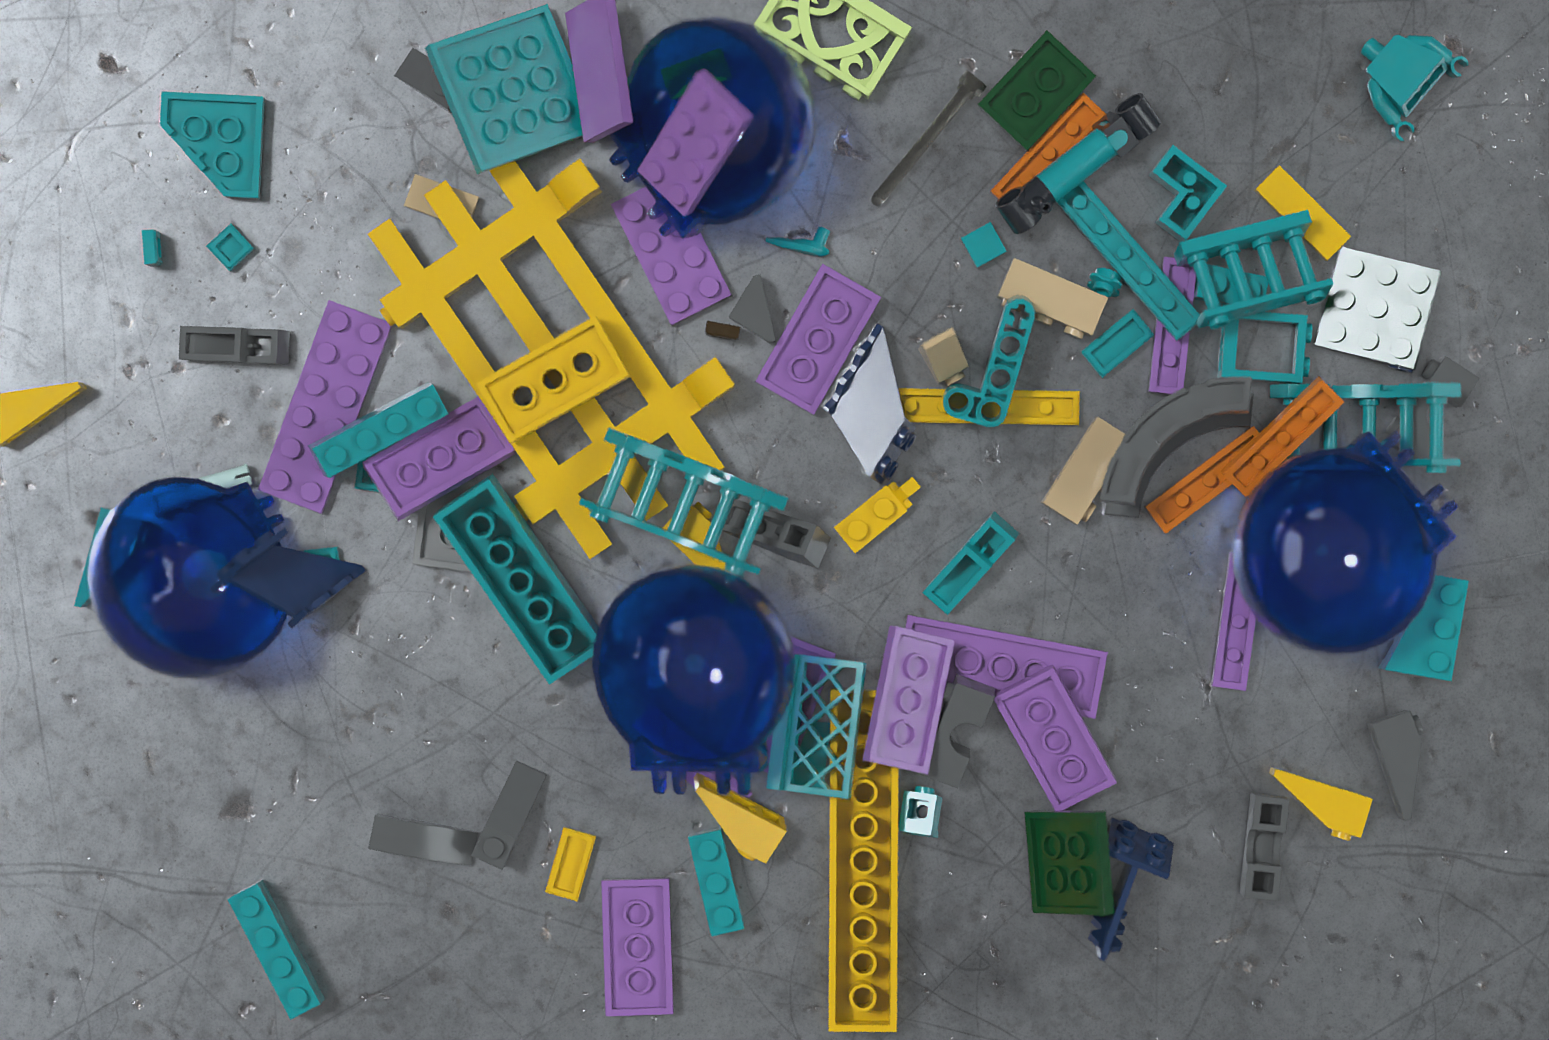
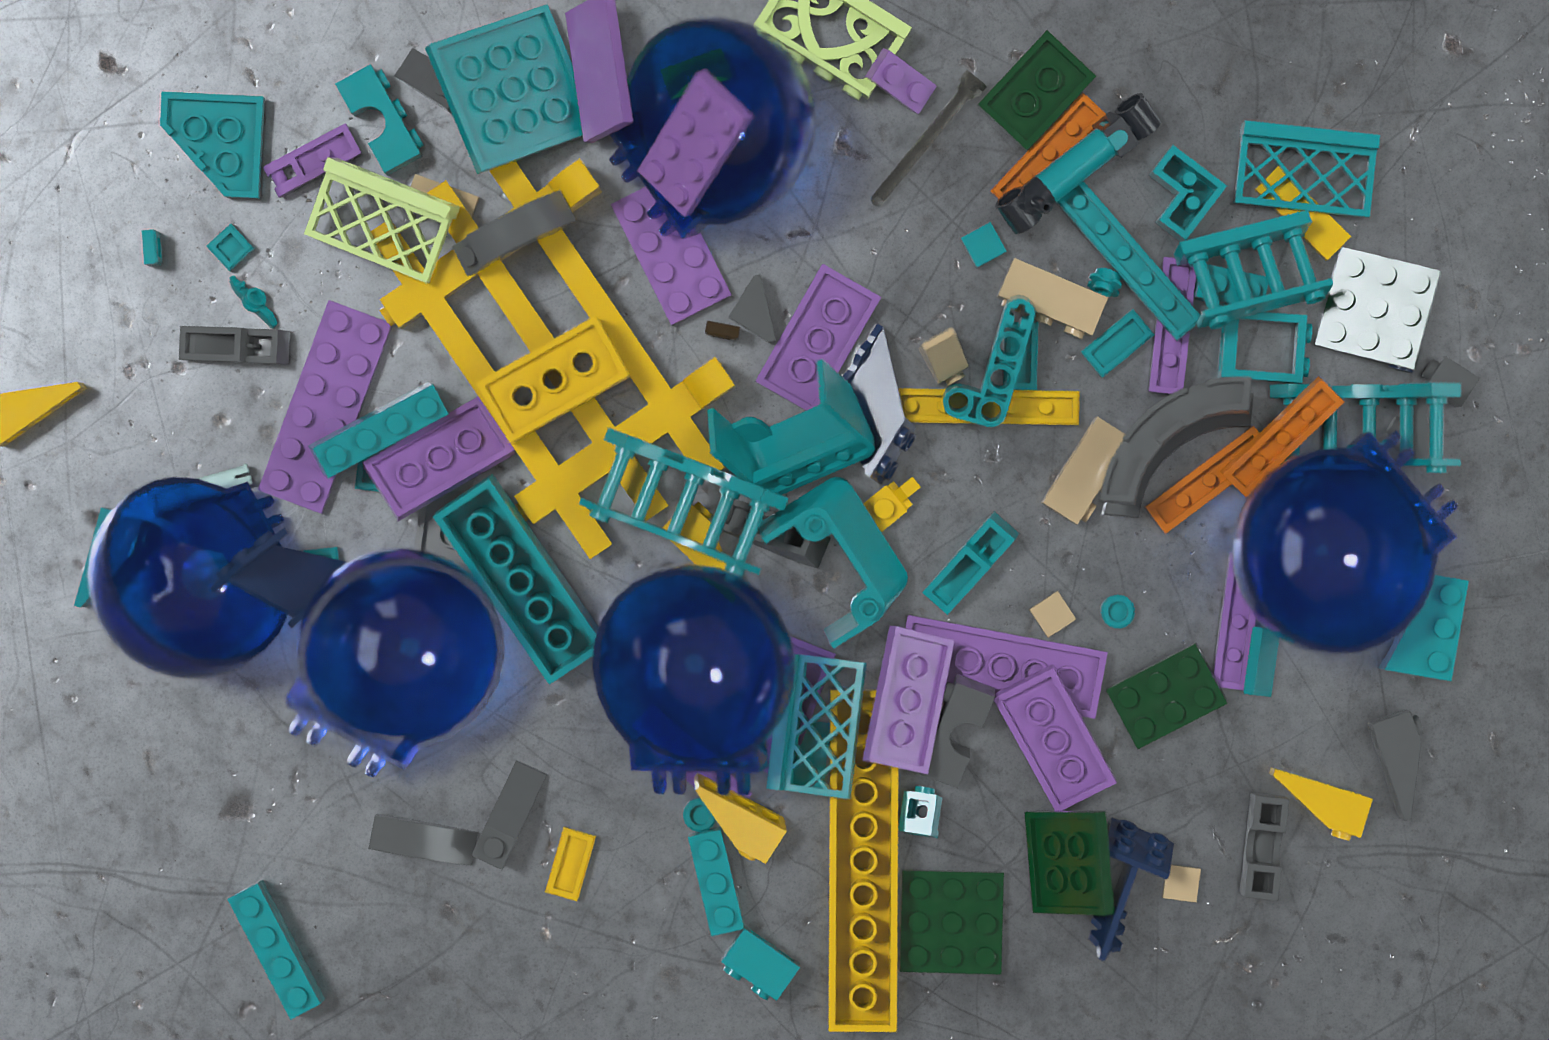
(254, 301): none -> teal piece
(310, 159): none -> medium lavender plate
(393, 192): none -> yellowish green fence
(395, 655): none -> clear blue windscreen
(397, 144): none -> teal arch
(513, 231): none -> dark grey arch
(637, 946): medium lavender plate -> none
(698, 816): none -> teal tile
(760, 964): none -> teal brick
(800, 446): none -> teal windscreen
(811, 247): teal bar -> none
(839, 510): none -> teal windscreen
(900, 81): none -> medium lavender plate
(951, 921): none -> dark green plate
(1028, 370): none -> teal tile
(1052, 614): none -> tan tile
(1117, 611): none -> teal tile
(1167, 695): none -> dark green plate
(1182, 883): none -> tan tile
(1261, 663): none -> teal tile
(1309, 139): none -> teal fence
(1404, 74): teal torso -> none

